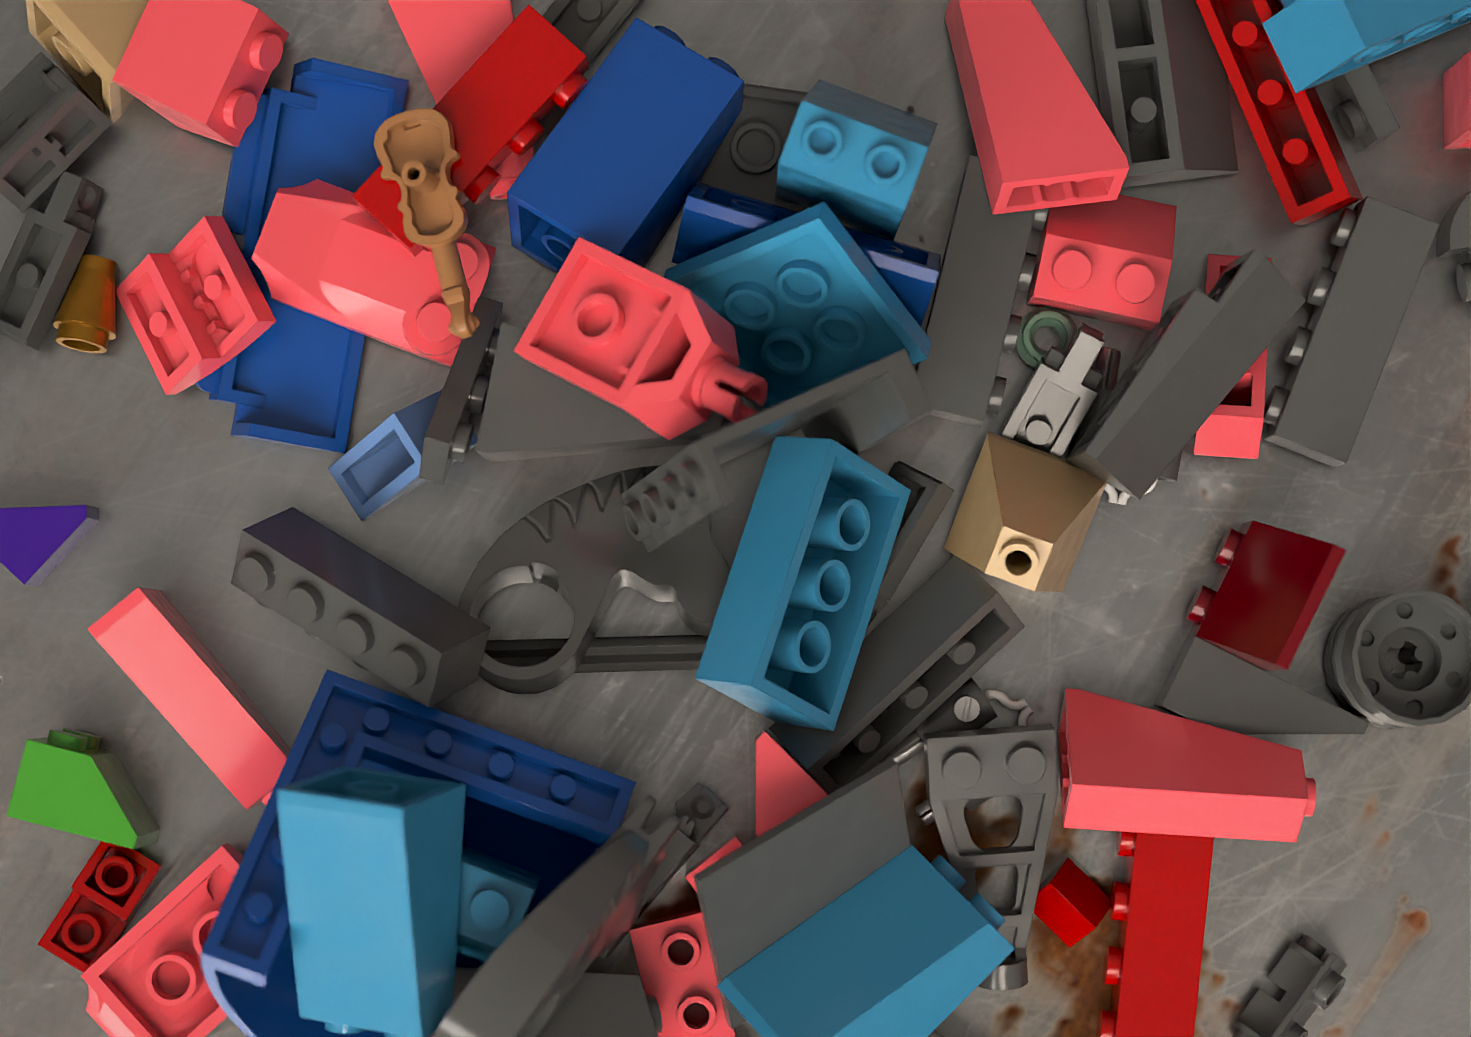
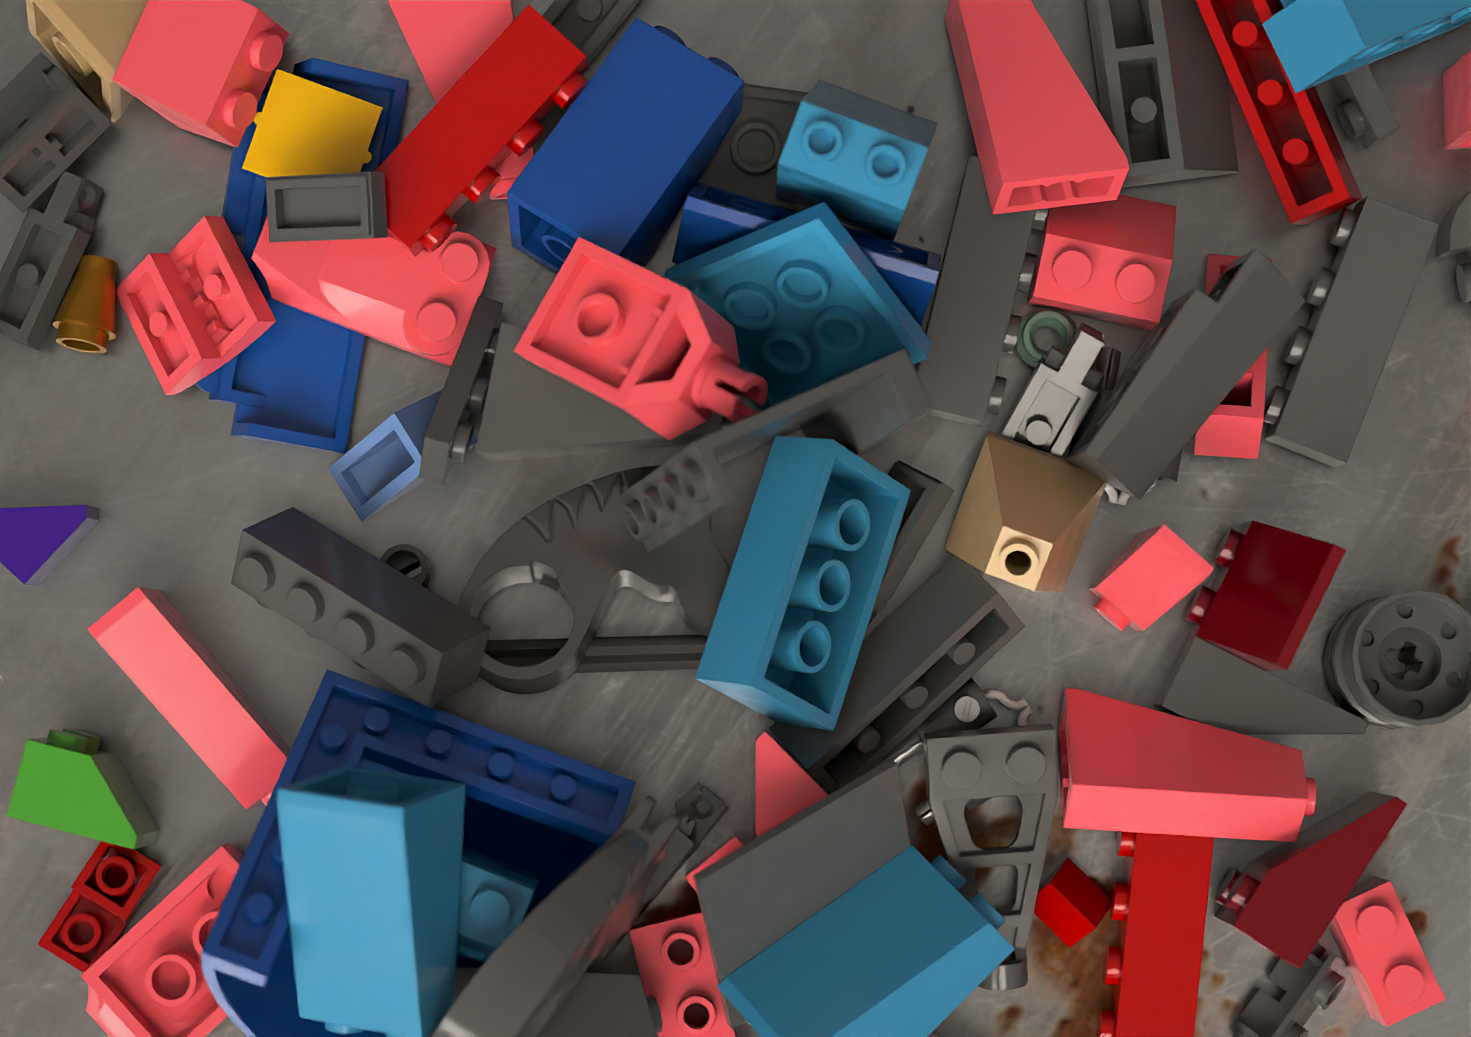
(310, 130): none -> yellow piece
(326, 207): none -> dark grey tile
(406, 559): none -> dark grey hinge
(419, 155): medium nougat piece -> none
(1148, 579): none -> coral slope
(1299, 886): none -> dark red slope
(1384, 953): none -> coral brick

